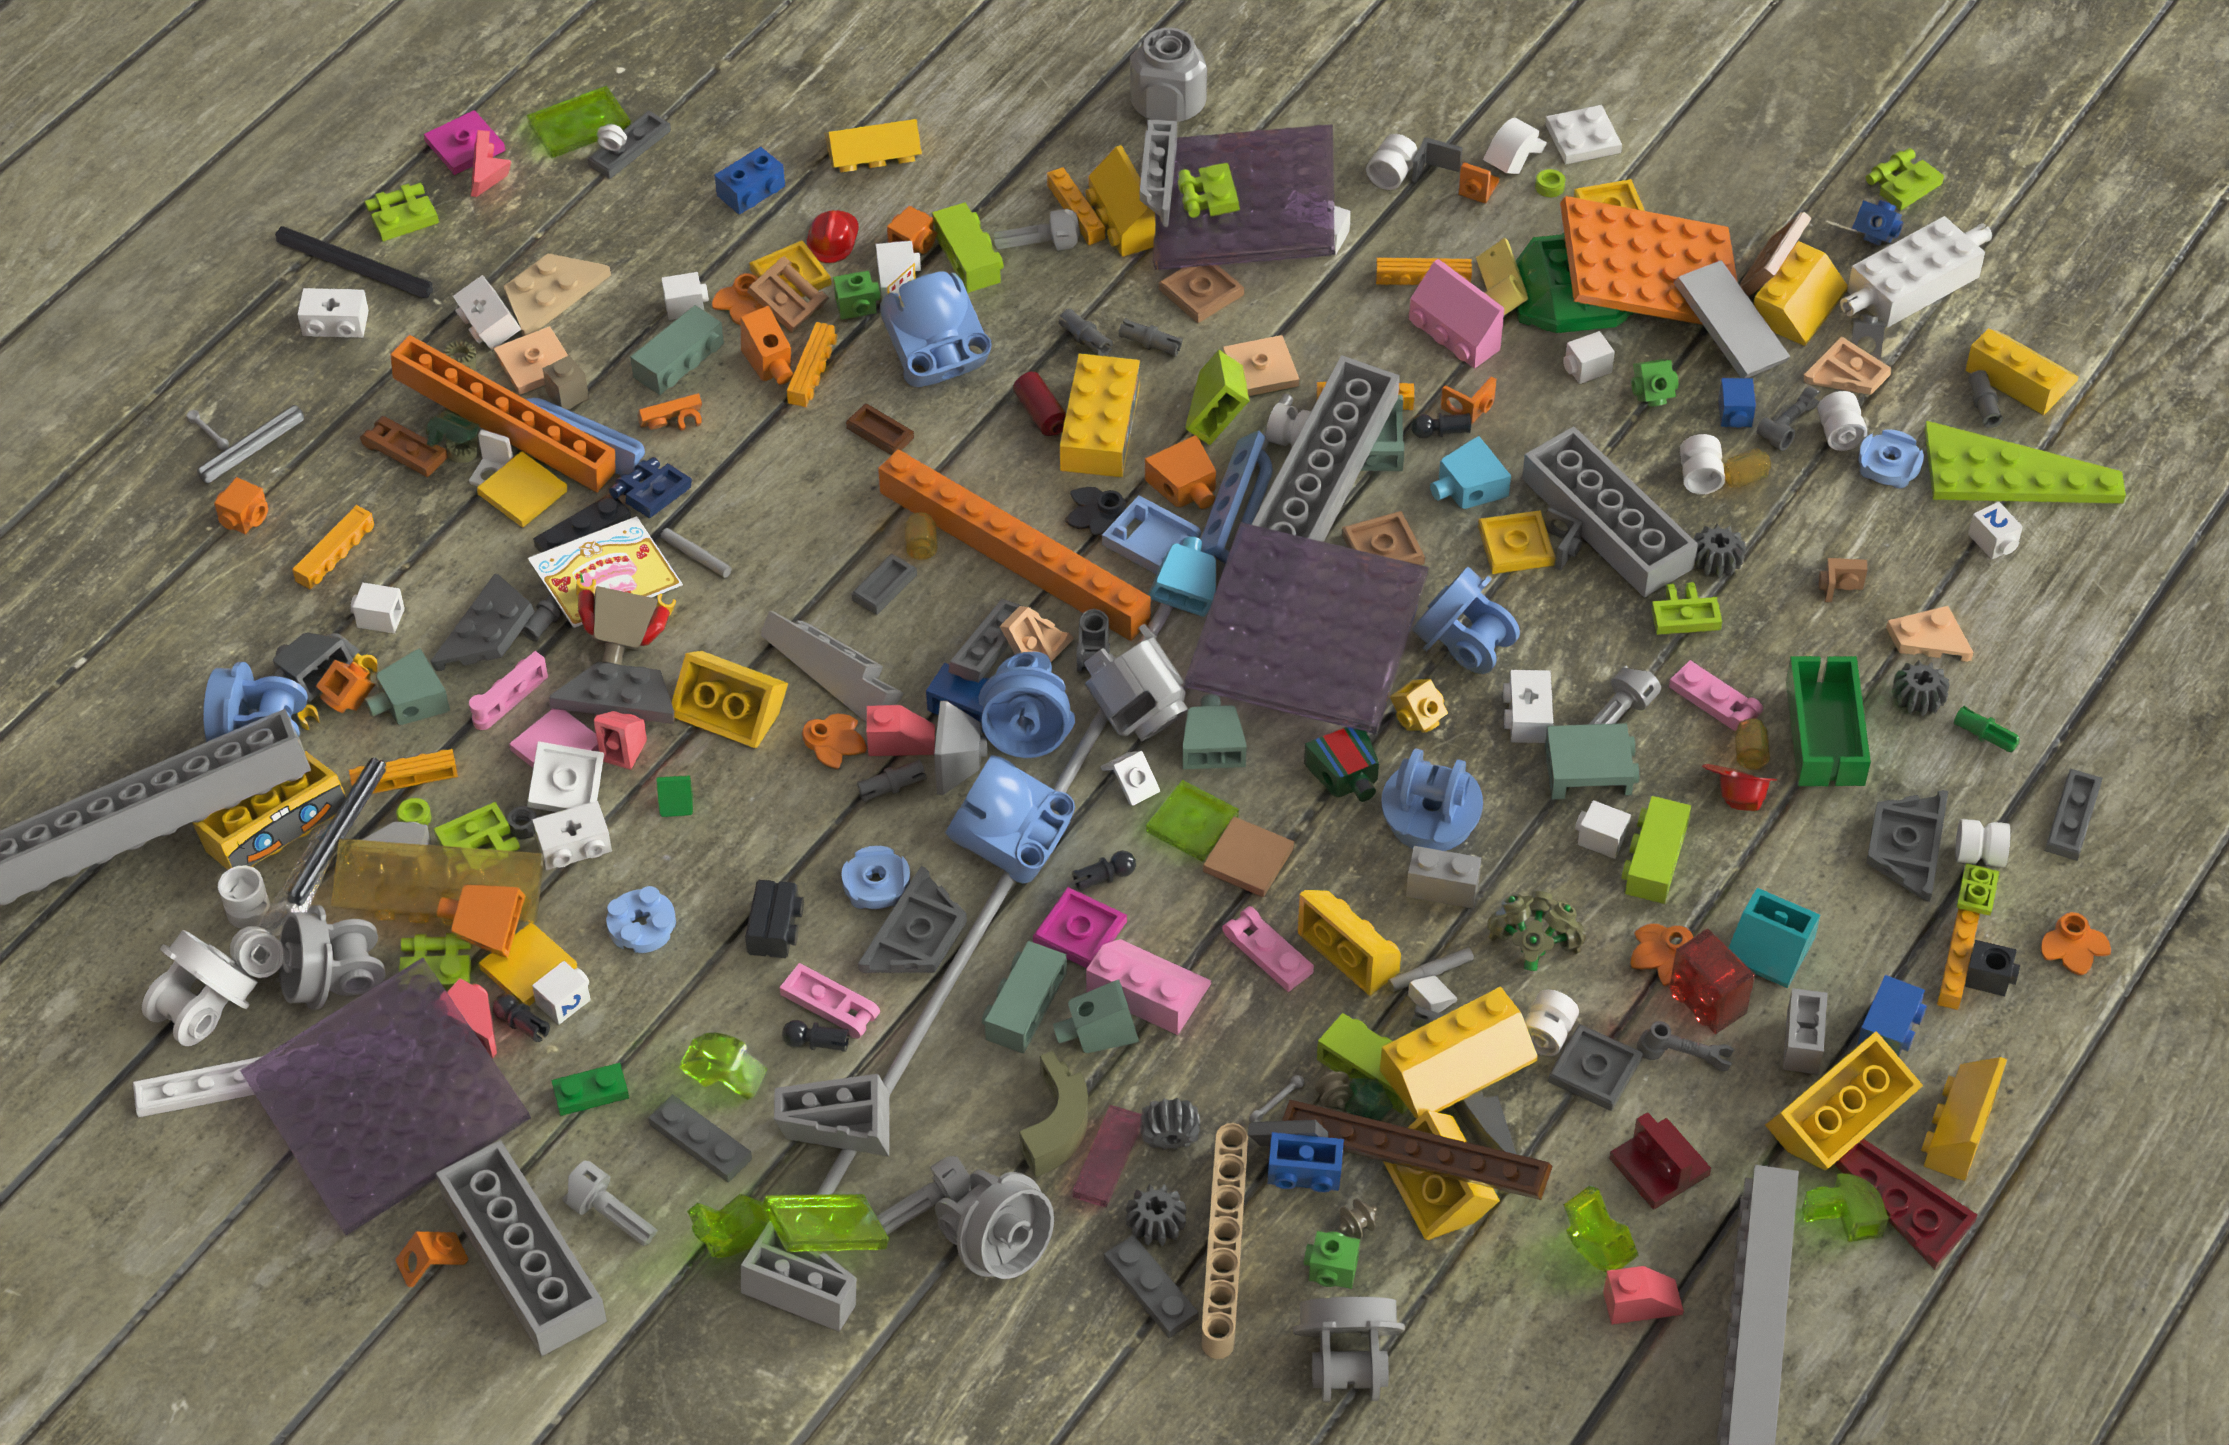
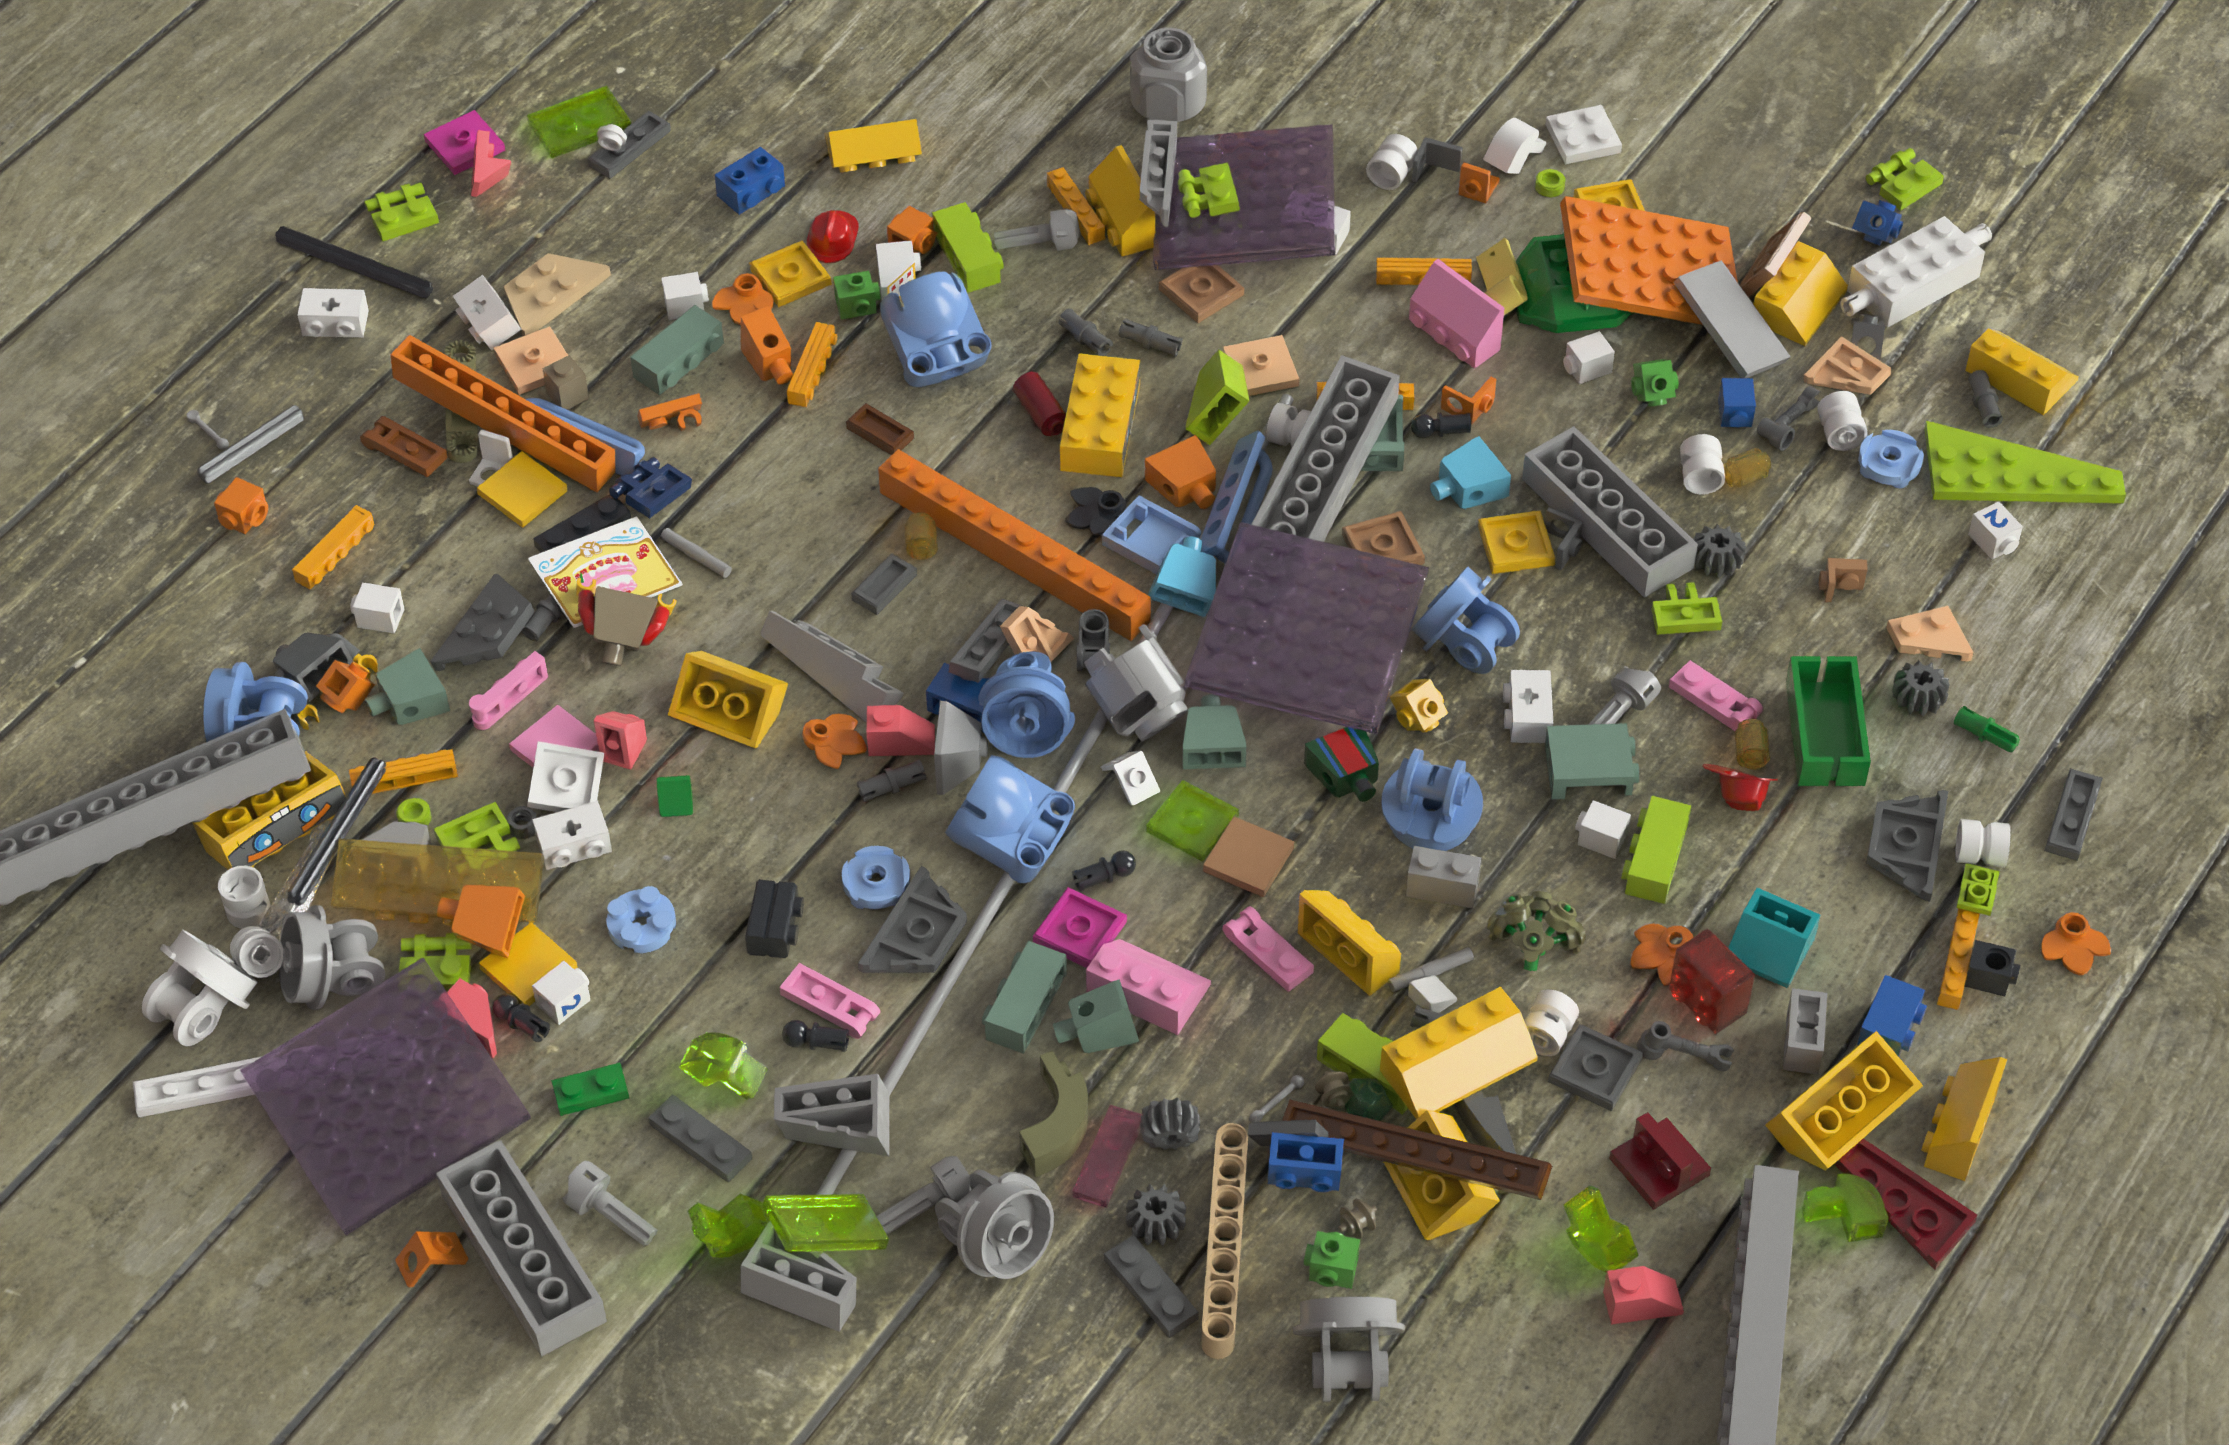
(455, 428): clear green bracket -> none
(617, 689): dark grey wing -> none
(783, 301): medium nougat plate -> none

